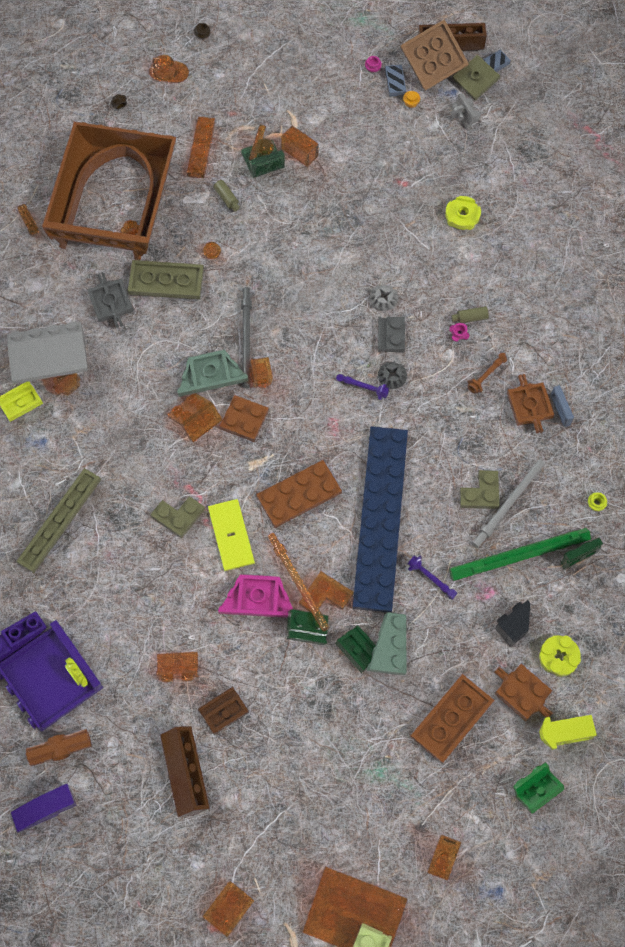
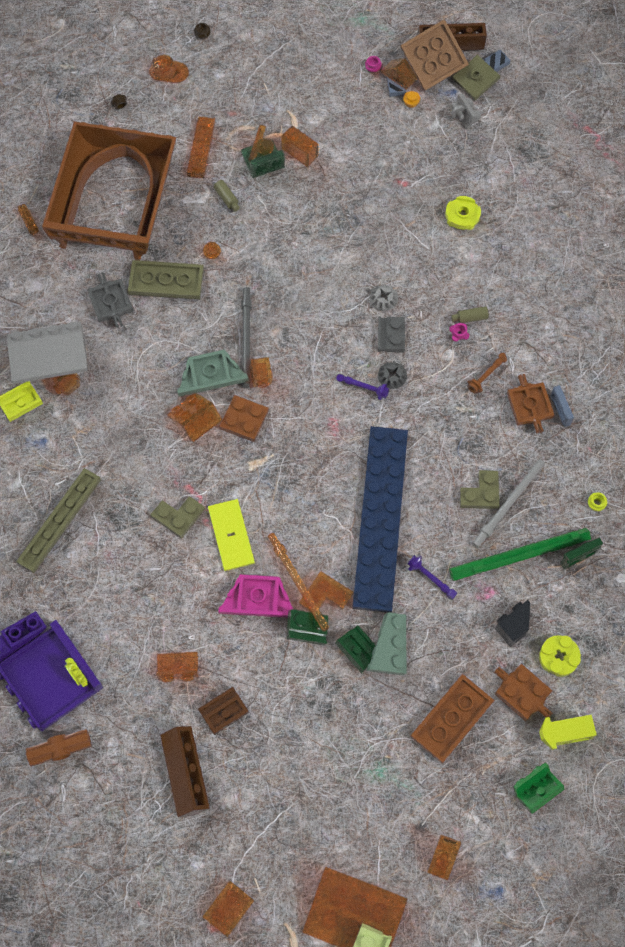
(43, 808): dark purple slope -> none
(130, 224): clear orange plate -> none
(298, 493): dark orange plate -> none
(400, 72): none -> clear orange slope

